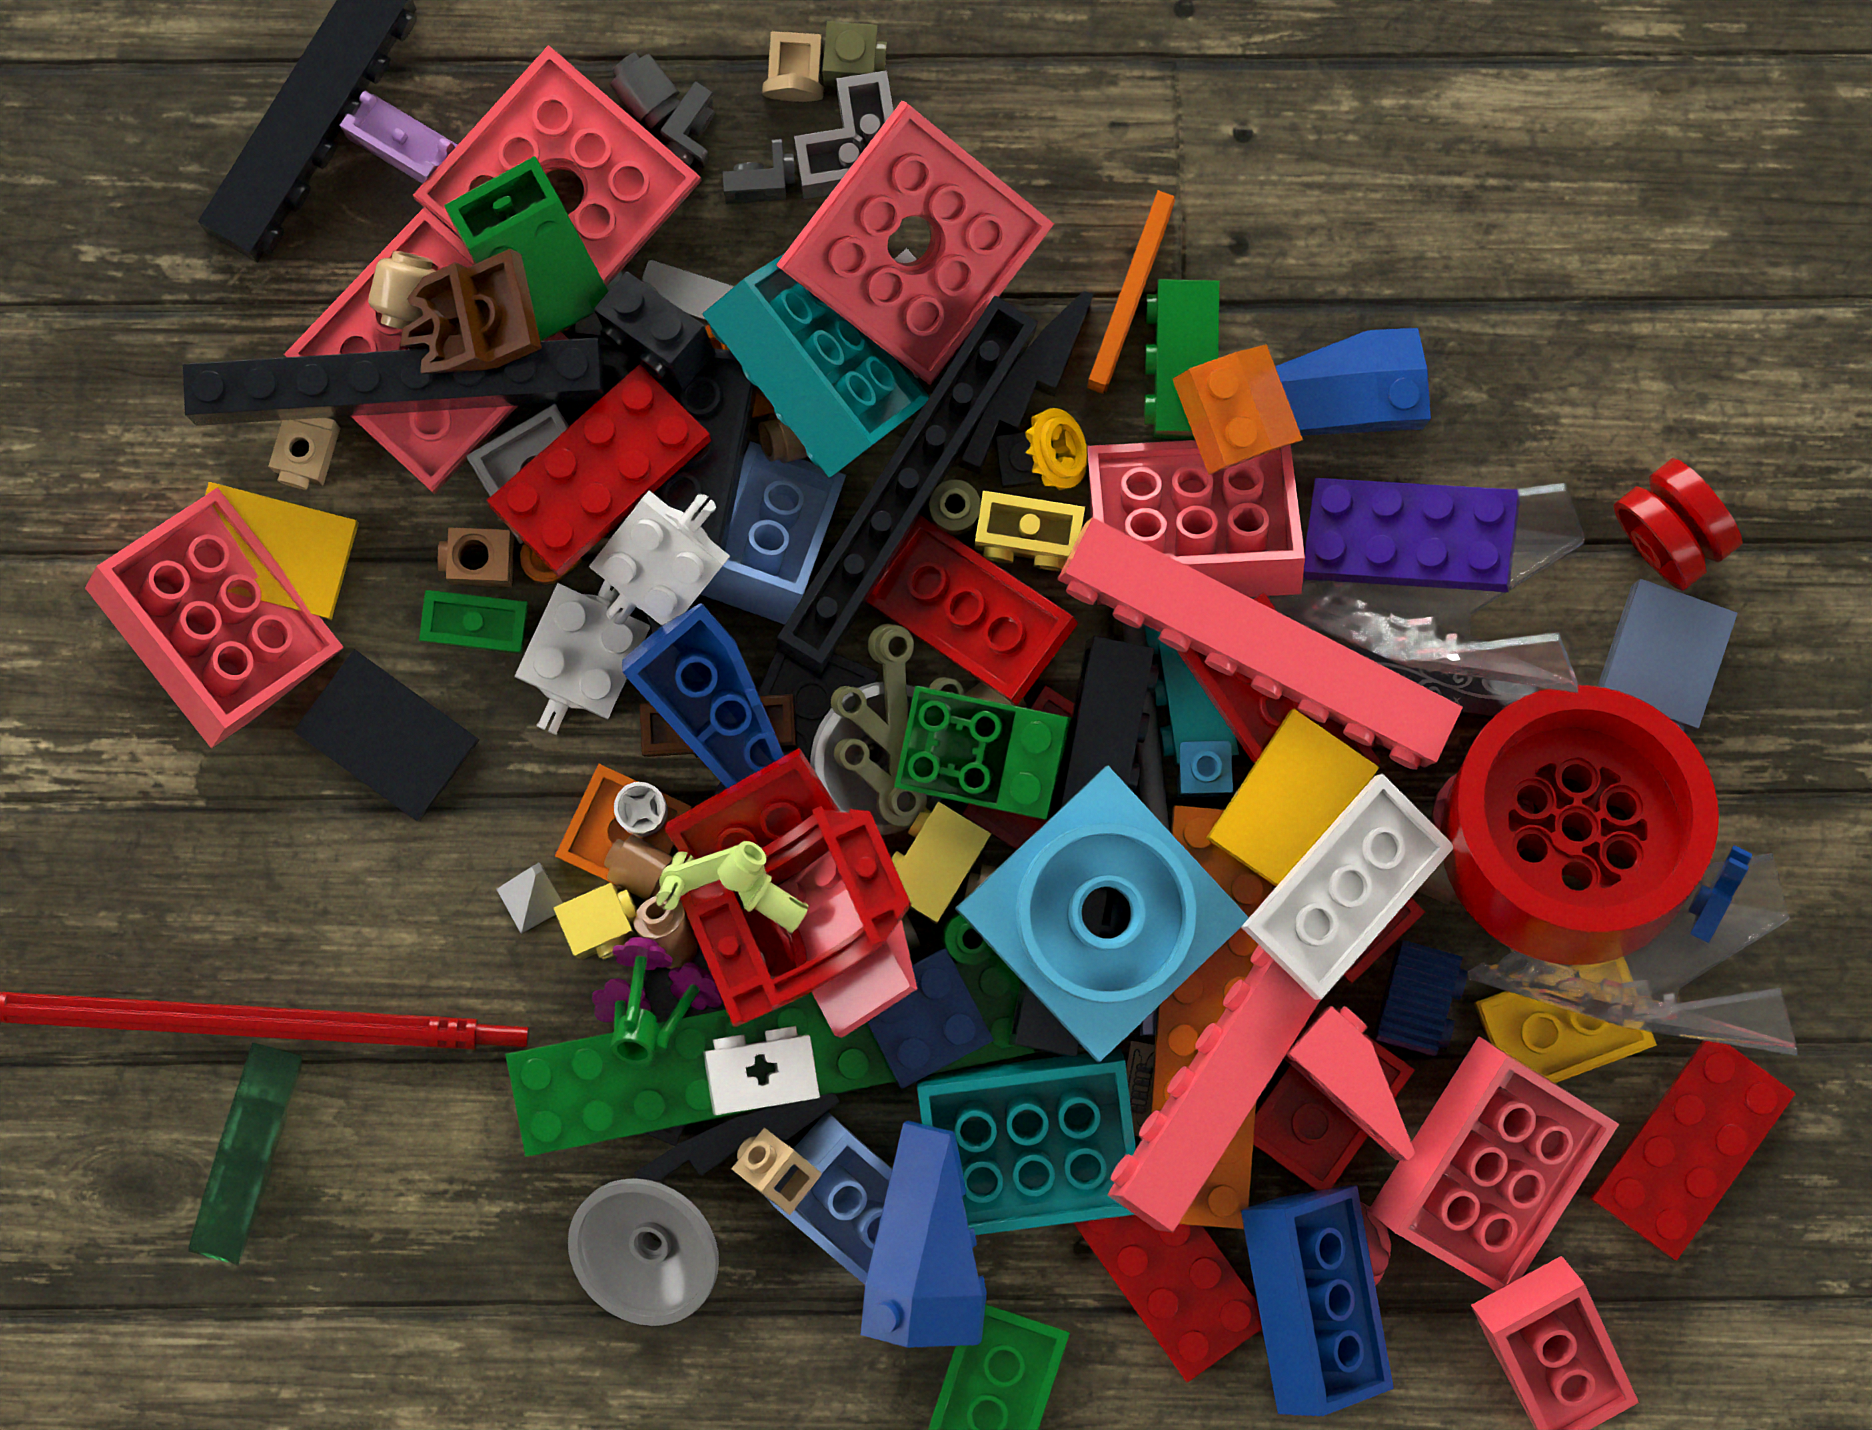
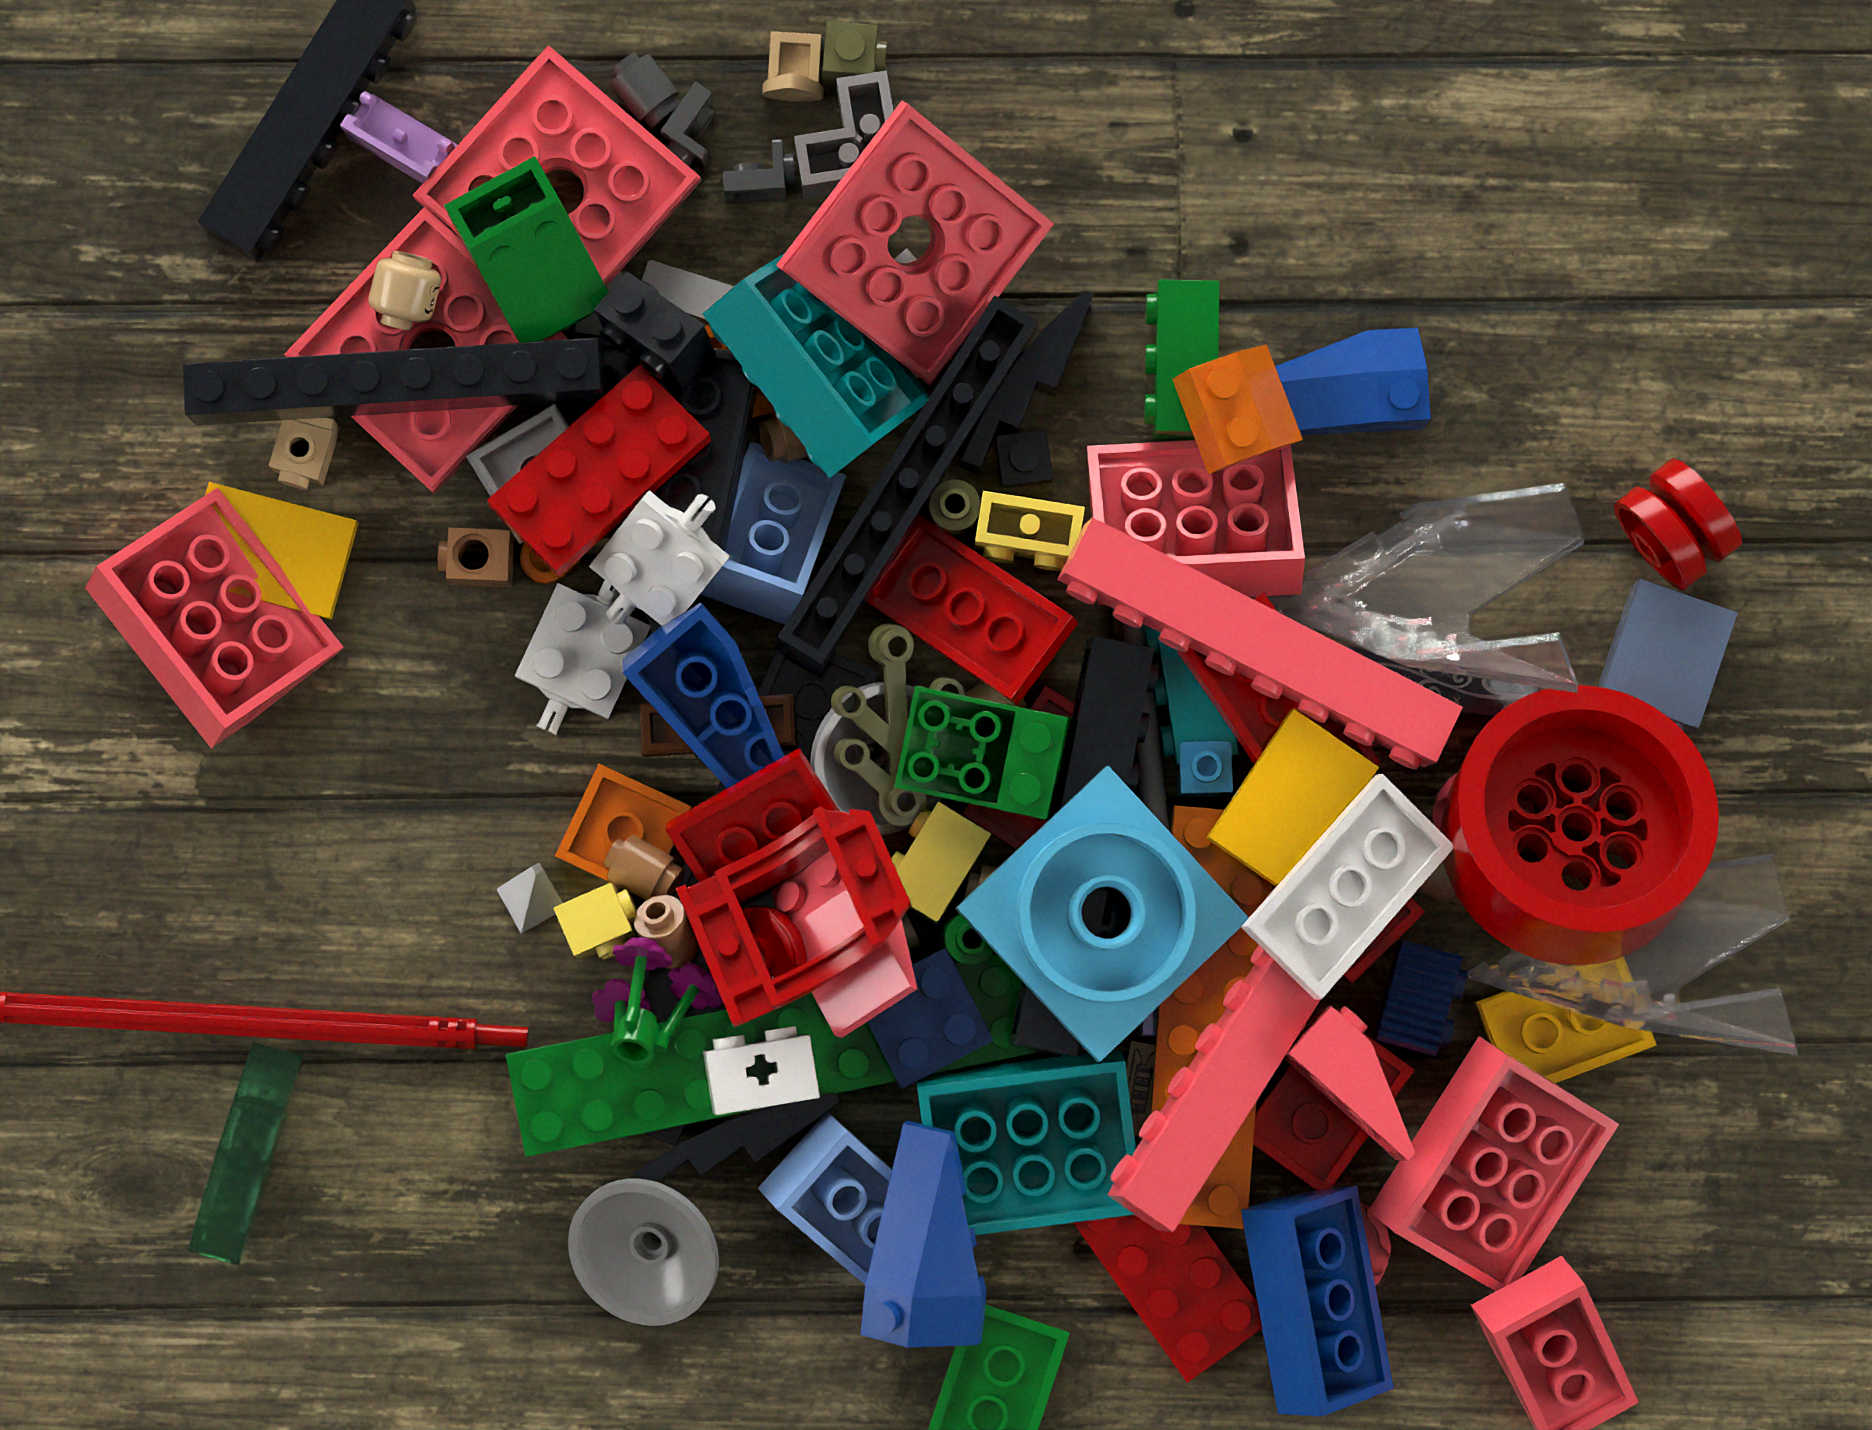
(386, 735): black tile -> none
(473, 316): reddish brown plate -> none
(473, 622): green plate -> none
(634, 804): white wheel -> none
(739, 870): yellowish green pin -> none
(766, 1160): tan brick -> none
(1068, 443): yellow gear -> none
(1131, 292): orange tile -> none
(1411, 534): dark purple plate -> none
(1692, 1146): red plate -> none
(1712, 902): blue plate -> none

